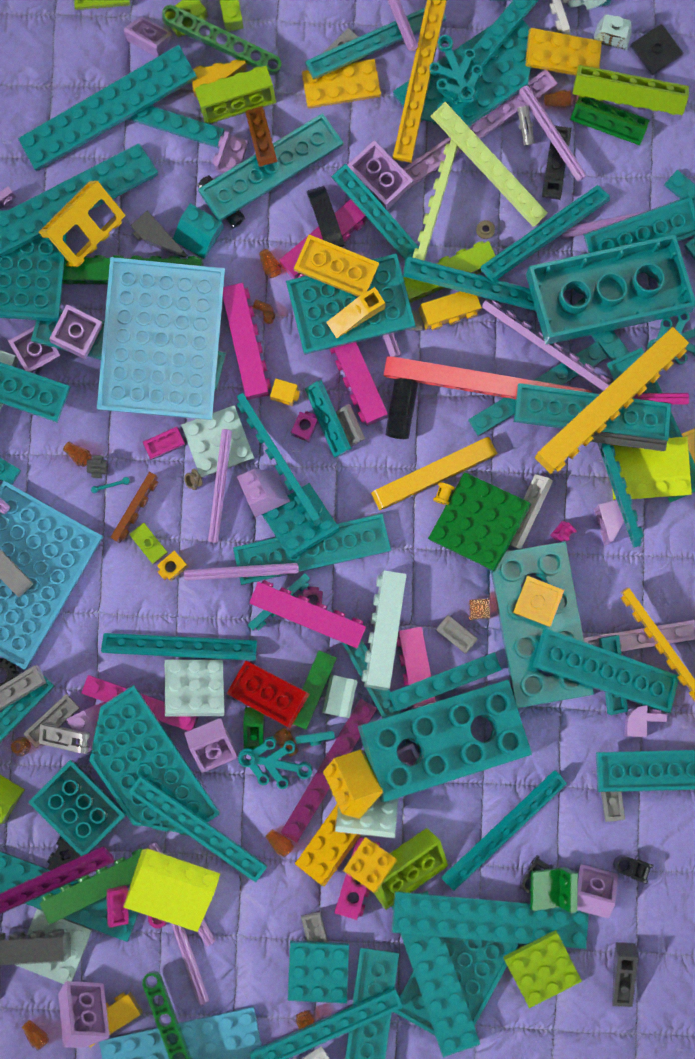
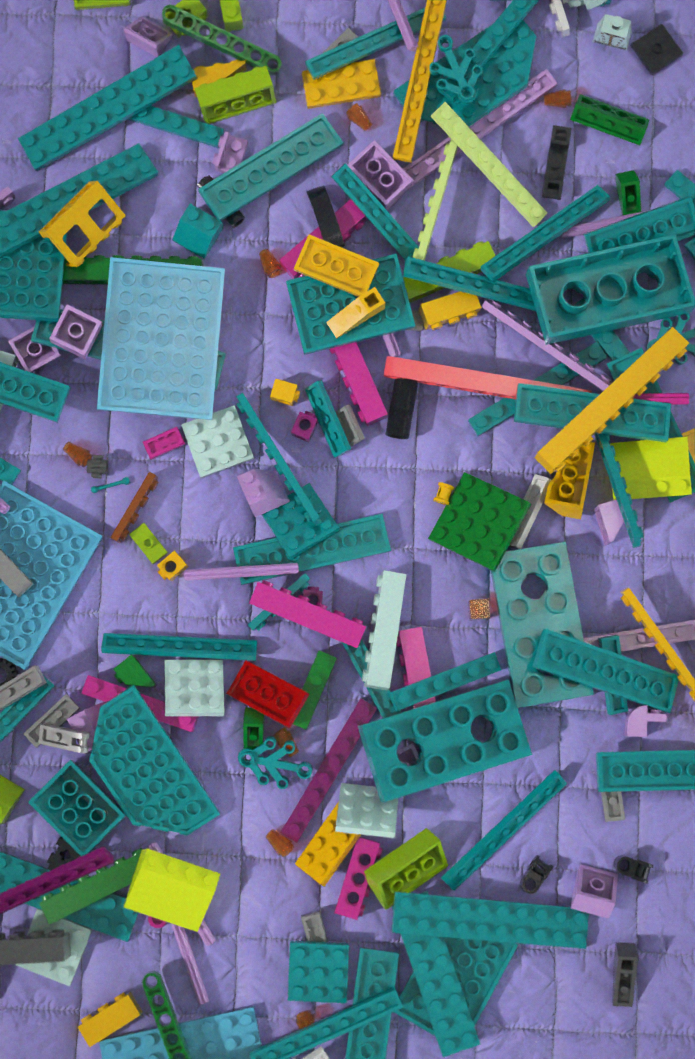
(25, 746): clear orange cone -> none
(35, 1035): clear orange cone -> none
(83, 1014): lavender slope -> none
(116, 913): dark pink plate -> none
(133, 673): none -> green slope
(154, 234): dark grey slope -> none
(193, 479): dark tan plate -> none
(197, 828): teal plate -> none
(211, 745): lavender brick -> none
(220, 485): lavender axle -> none
(245, 342): dark pink brick -> none
(261, 136): dark orange plate -> none
(267, 311): clear orange arm -> none
(315, 739): teal plate -> none
(339, 696): light aqua panel -> none
(353, 783): yellow slope -> none
(359, 117): none -> clear orange cone
(370, 864): yellow bracket -> none
(434, 473): yellow beam -> none
(456, 634): light grey plate -> none
(485, 235): dark tan plate -> none
(524, 112): light grey pin -> none
(538, 601): yellow plate -> none
(542, 969): lime plate -> none
(552, 133): lavender axle -> none
(554, 889): green bracket -> none
(561, 51): yellow plate -> none
(563, 531): dark pink plate -> none
(569, 486): none -> yellow wedge
(628, 192): none -> green slope
(630, 90): lime brick -> none
(630, 441): dark grey axle -> none

